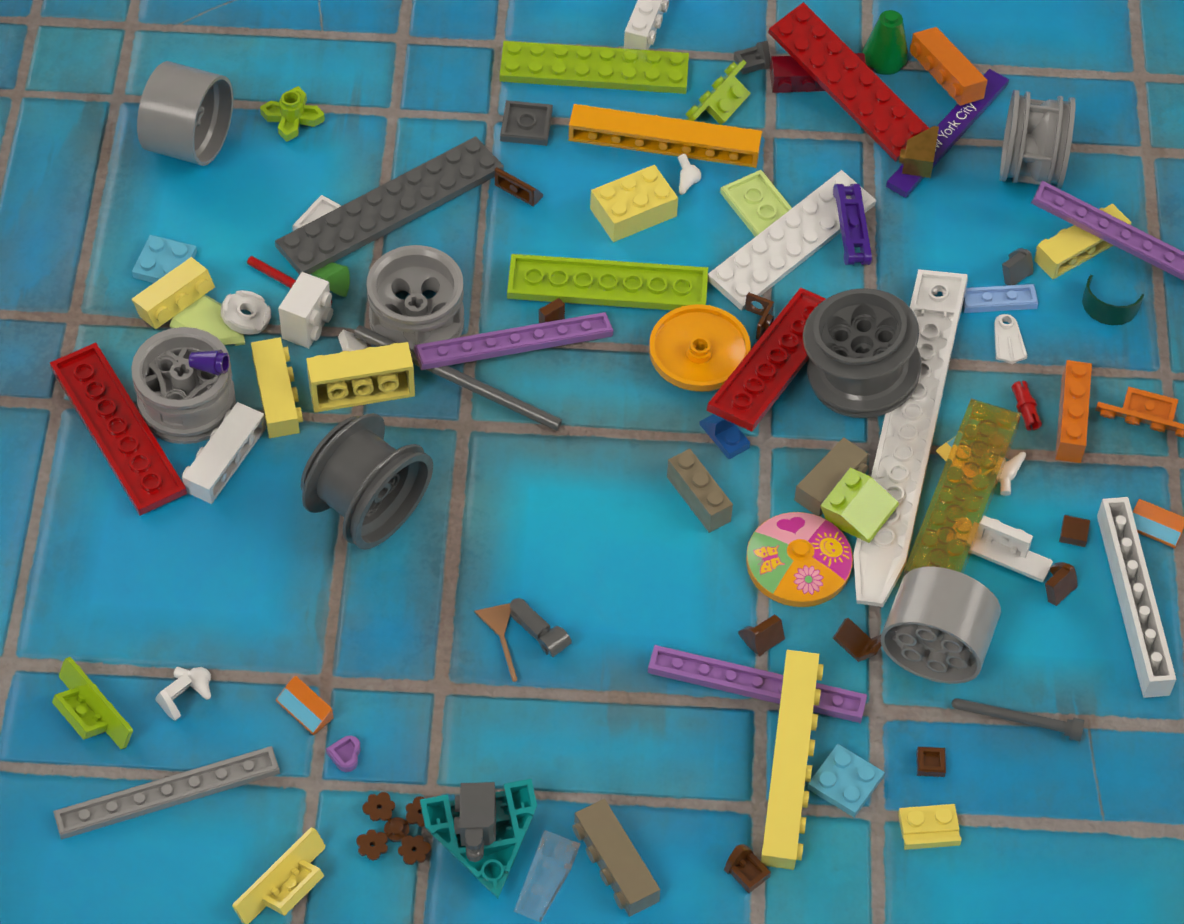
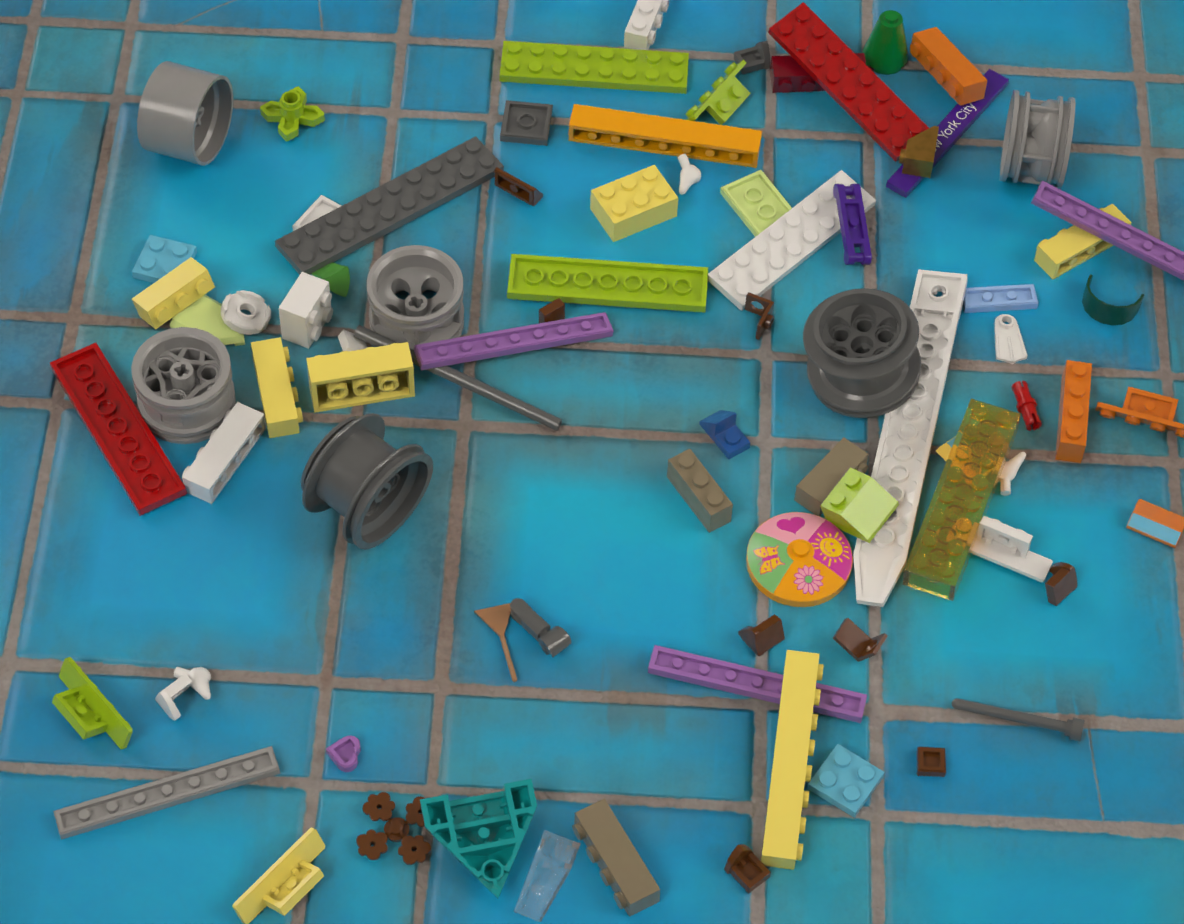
(210, 361): dark purple cone -> none
(271, 272): red bar -> none
(305, 705): slope -> none
(476, 817): dark grey hinge -> none
(698, 347): light orange dish -> none
(767, 366): red plate -> none
(929, 826): light yellow plate -> none
(941, 625): light grey wheel -> none
(1018, 266): dark grey tile -> none
(1074, 531): reddish brown tile -> none
(1136, 598): white brick -> none

